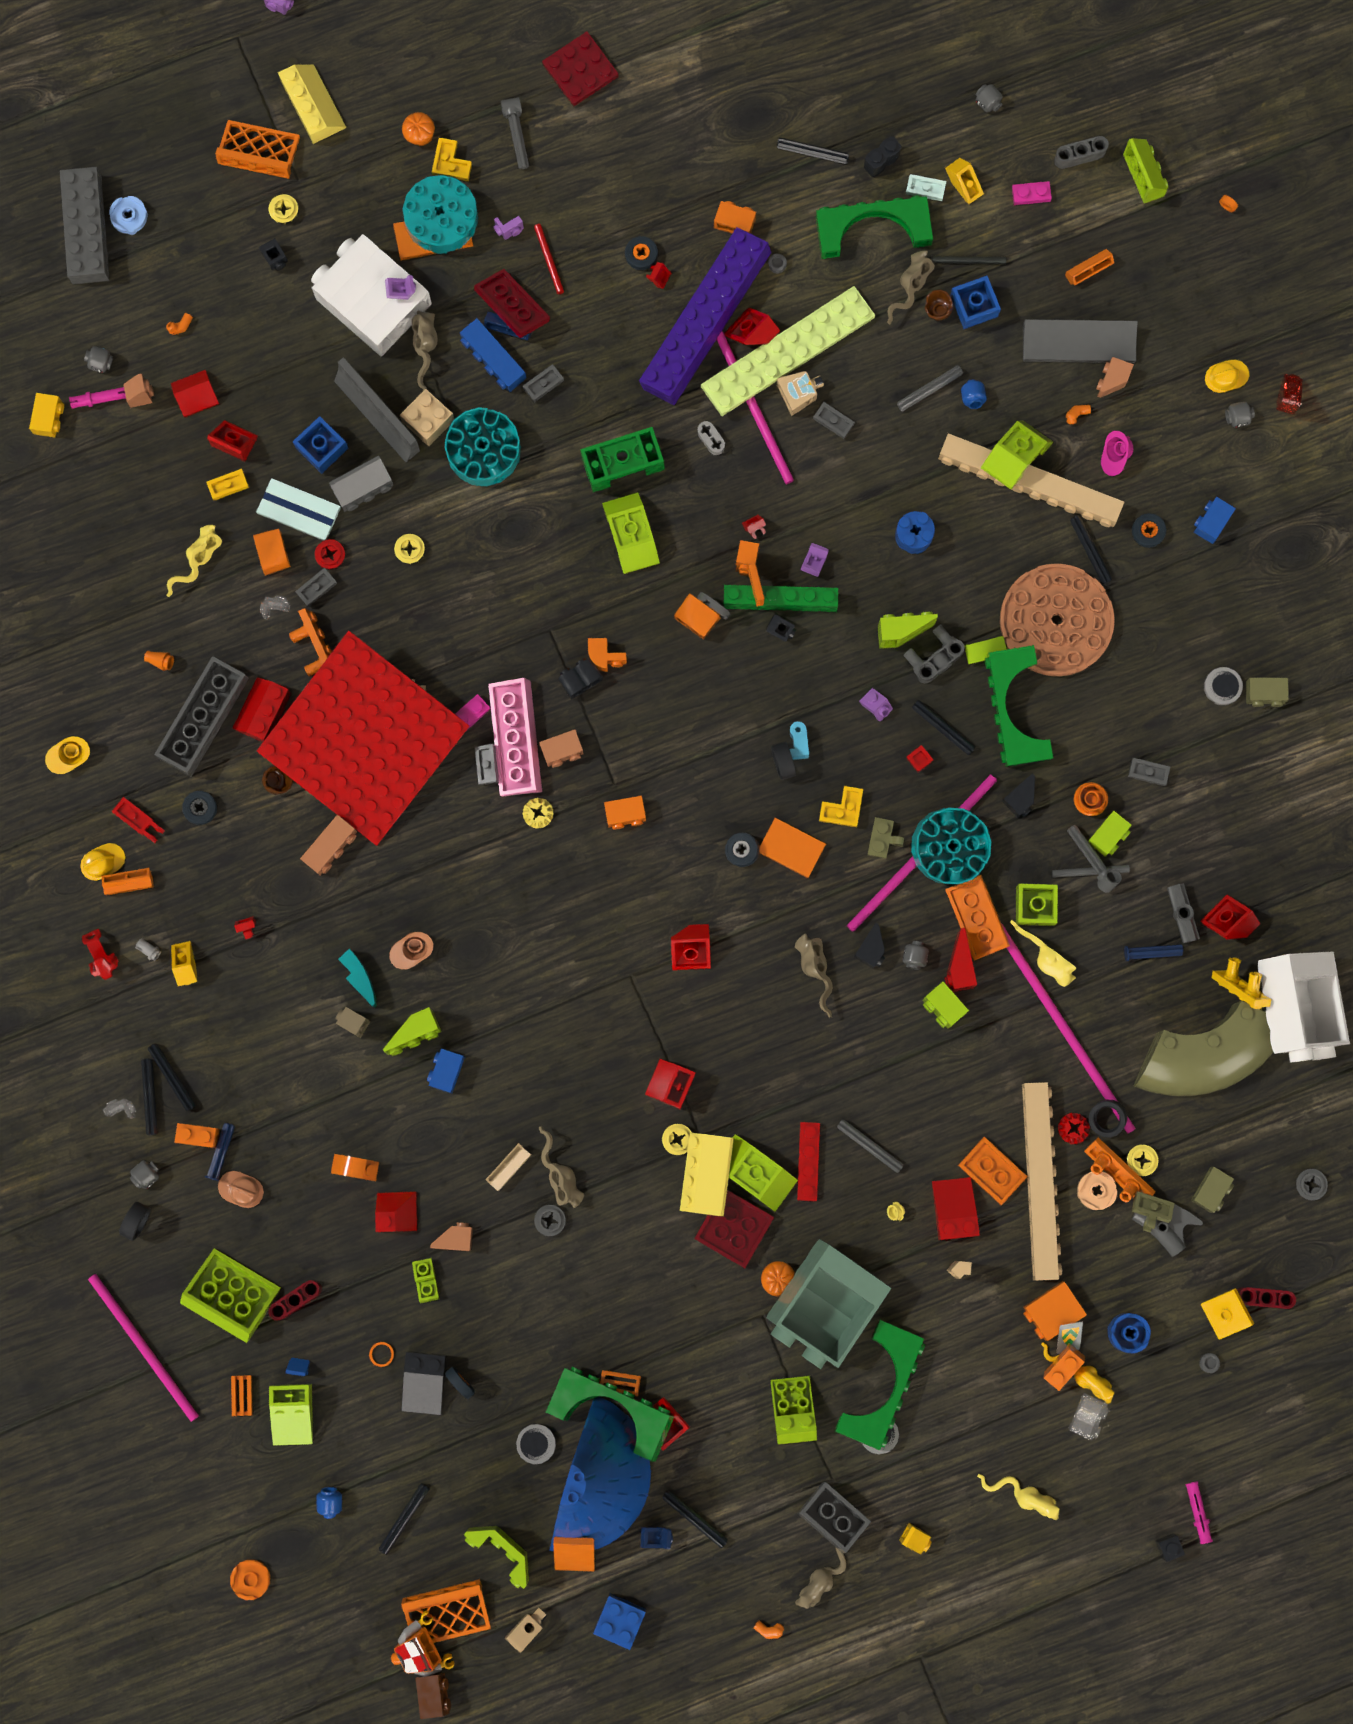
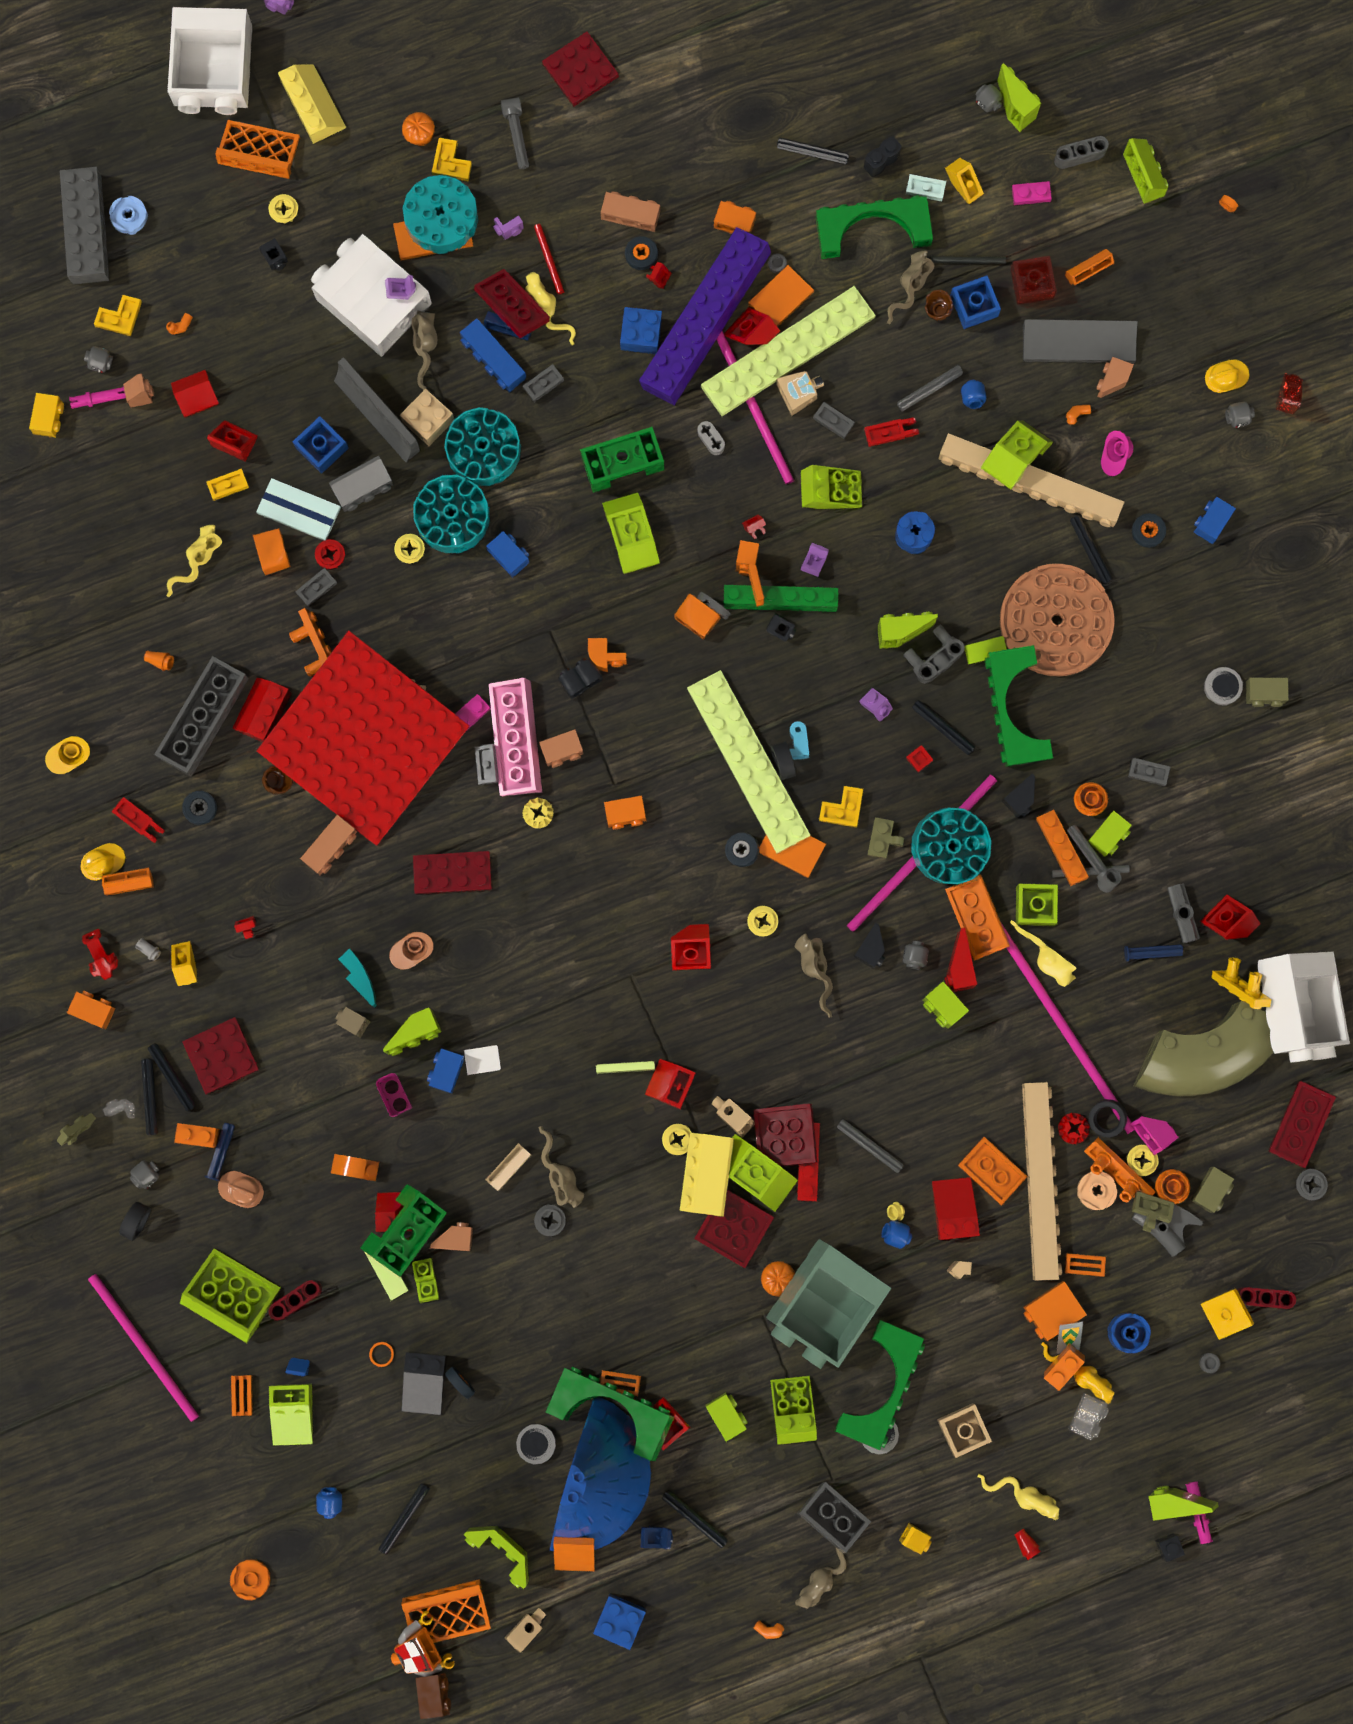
(70, 1133): none -> olive plate
(91, 1010): none -> orange piece
(122, 320): none -> yellow plate
(210, 59): none -> white brick
(220, 1055): none -> dark red plate
(276, 603): clear bracket -> none
(391, 1282): none -> yellowish green tile
(393, 1248): none -> green plate
(399, 1094): none -> dark pink piece
(433, 511): none -> teal brick
(452, 872): none -> dark red plate
(482, 1060): none -> white sticker
(508, 554): none -> blue brick
(547, 302): none -> light yellow animal
(625, 1067): none -> yellowish green tile
(630, 211): none -> nougat brick
(641, 330): none -> blue brick
(726, 1417): none -> lime brick
(738, 1120): none -> tan torso
(748, 762): none -> yellowish green plate
(771, 918): none -> light yellow gear
(782, 295): none -> orange tile
(786, 1134): none -> dark red plate
(830, 488): none -> lime slope
(889, 431): none -> red hinge
(896, 1234): none -> blue head
(964, 1430): none -> tan brick
(1019, 102): none -> lime slope
(1027, 1545): none -> red cone
(1033, 280): none -> clear red brick
(1062, 848): none -> orange plate
(1068, 1264): none -> orange tile
(1154, 1133): none -> dark pink slope
(1172, 1186): none -> orange piece
(1175, 1503): none -> lime slope
(1302, 1124): none -> dark red plate

